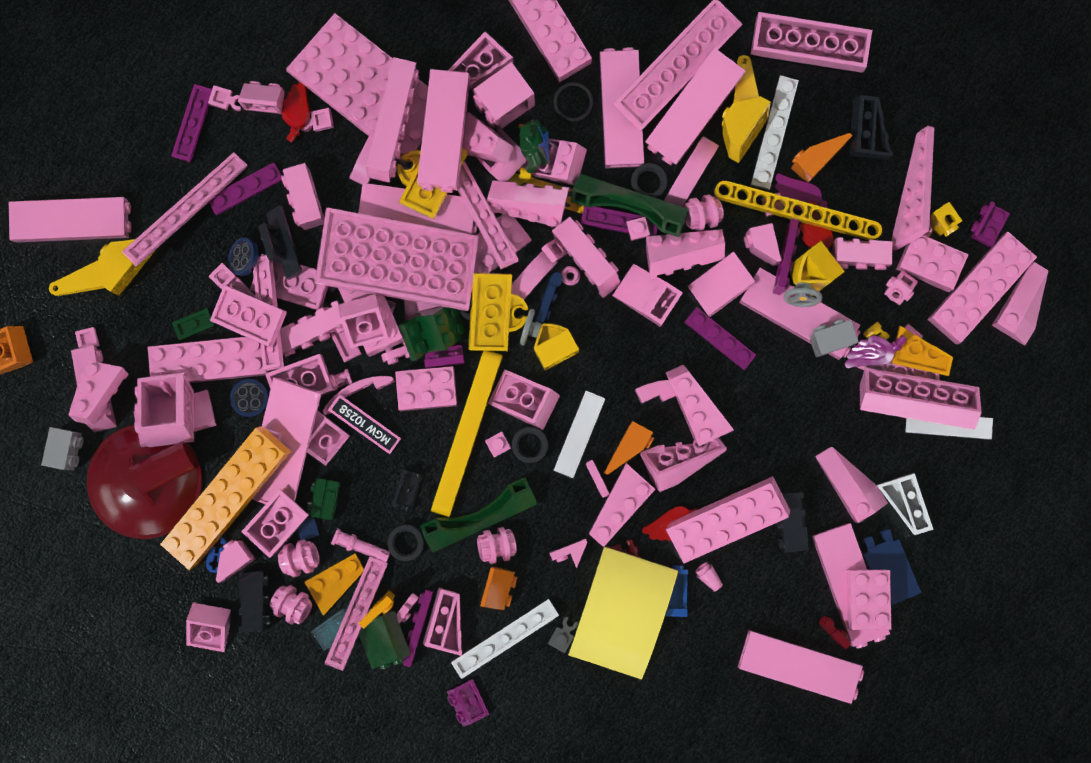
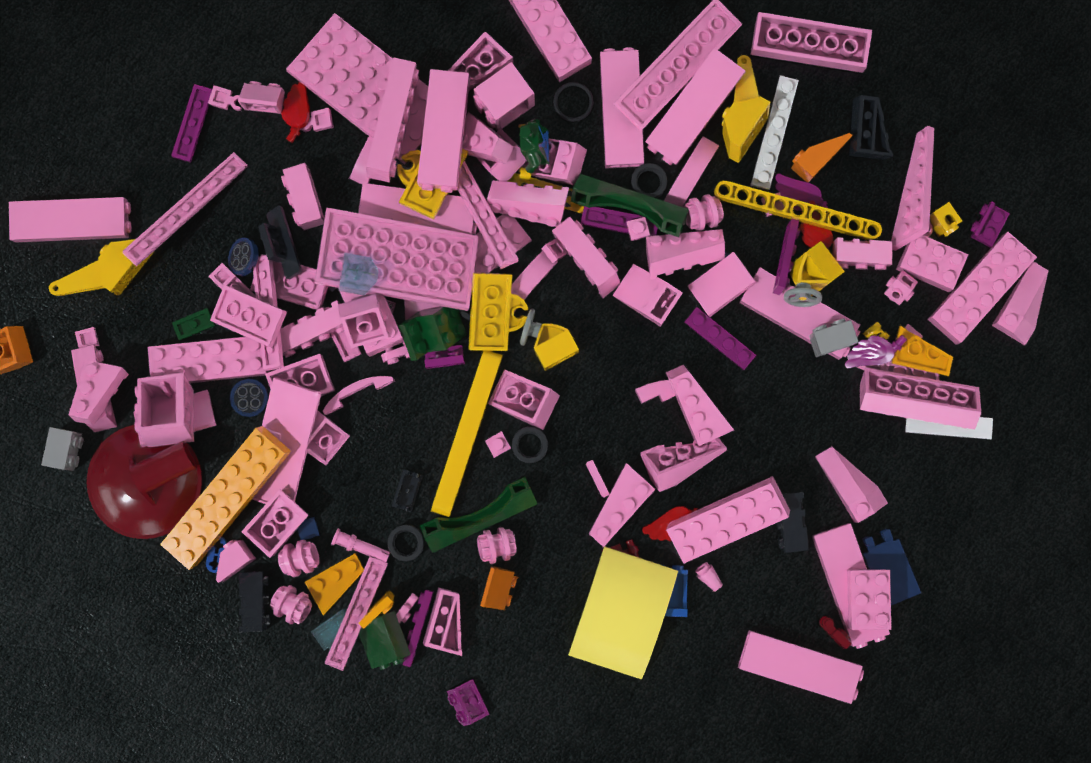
(208, 627): bright pink slope -> none
(246, 188): magenta plate -> none
(324, 499): dark green brick -> none
(341, 379): bright pink bush -> none
(357, 274): none -> clear light blue slope
(364, 423): tile -> none
(426, 388): bright pink brick -> none
(505, 638): white plate -> none
(548, 297): dark blue hinge -> none
(561, 637): dark grey plate -> none
(570, 269): bright pink plate -> none
(575, 549): bright pink slope -> none
(579, 434): white sticker -> none
(632, 443): orange slope -> none
(763, 243): bright pink slope -> none
(908, 502): white wedge -> none

